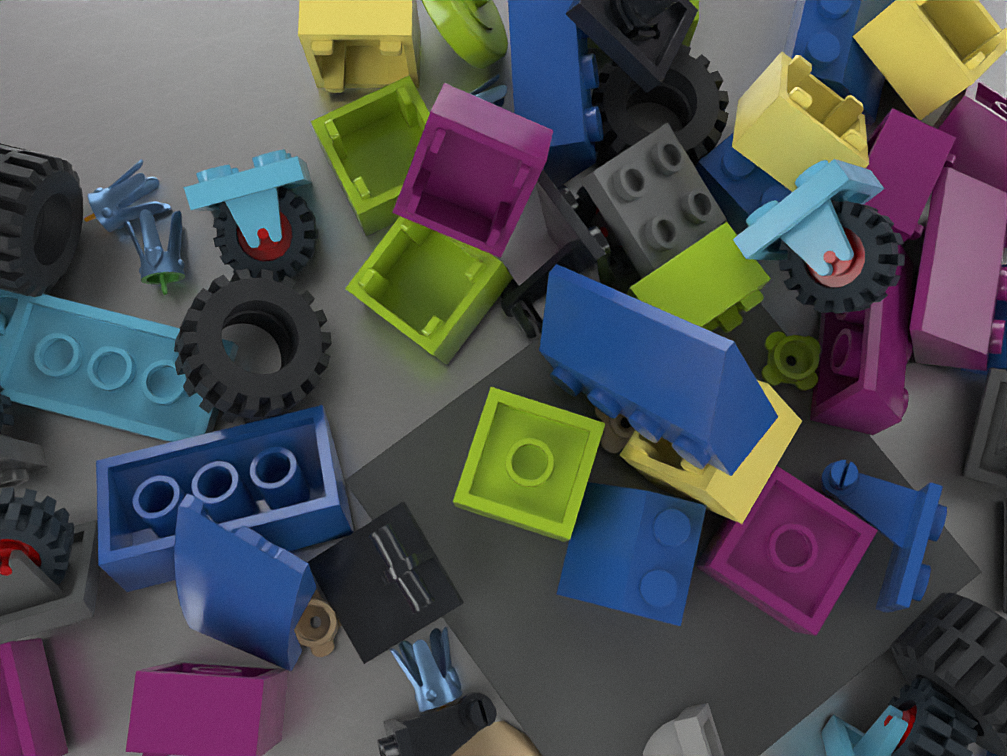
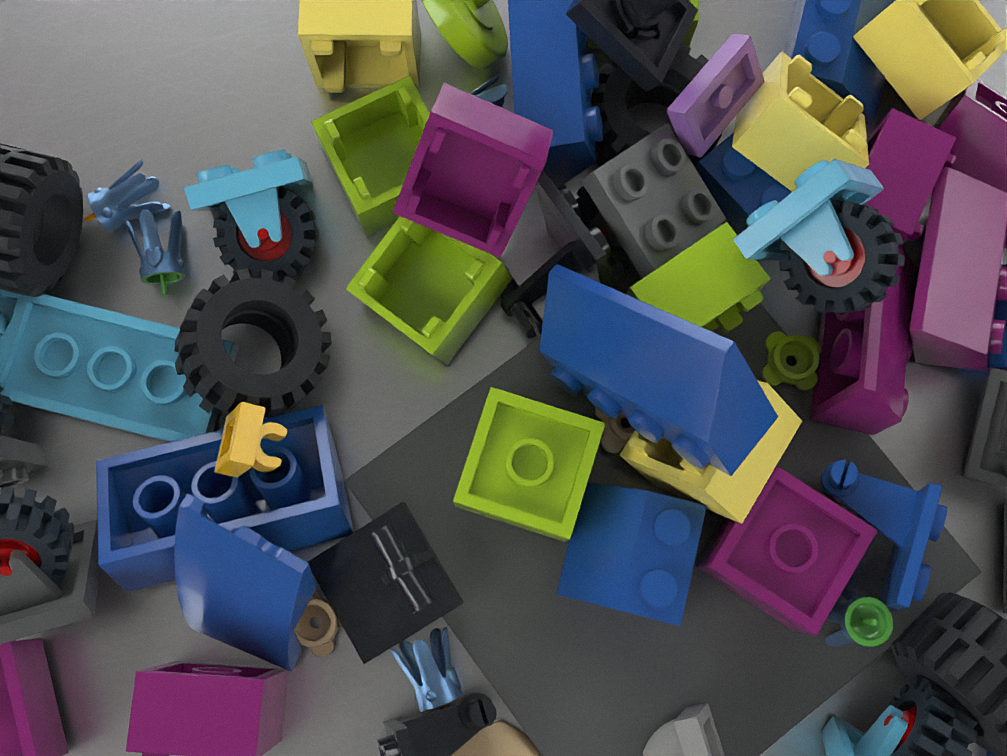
(242, 439): none -> yellow tile
(716, 95): none -> medium lavender plate
(861, 621): none -> bright green piece

